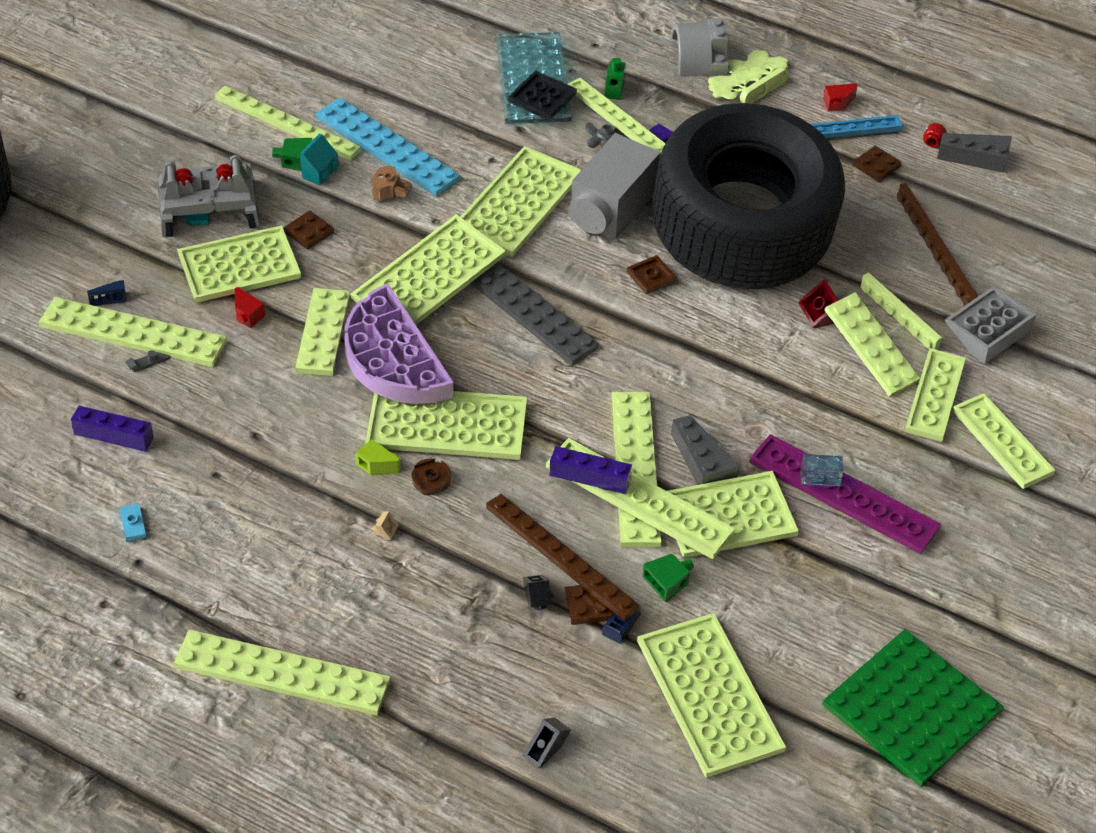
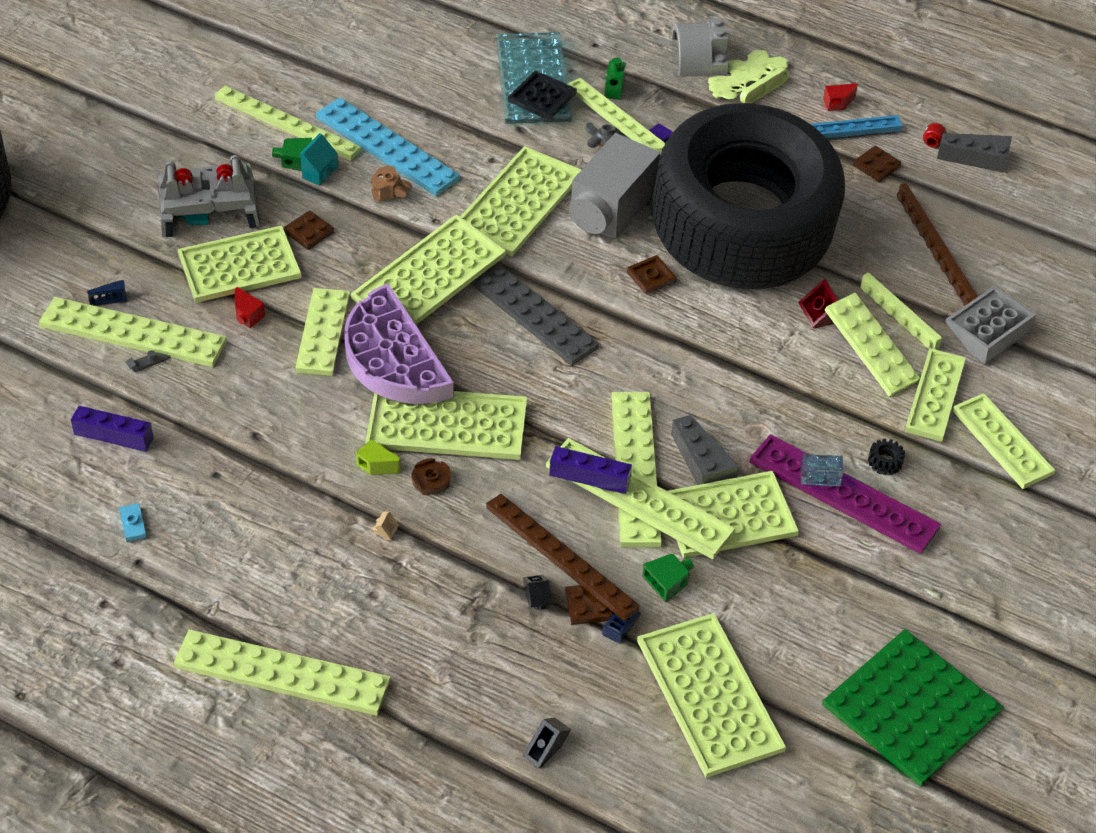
(888, 448): none -> black tyre

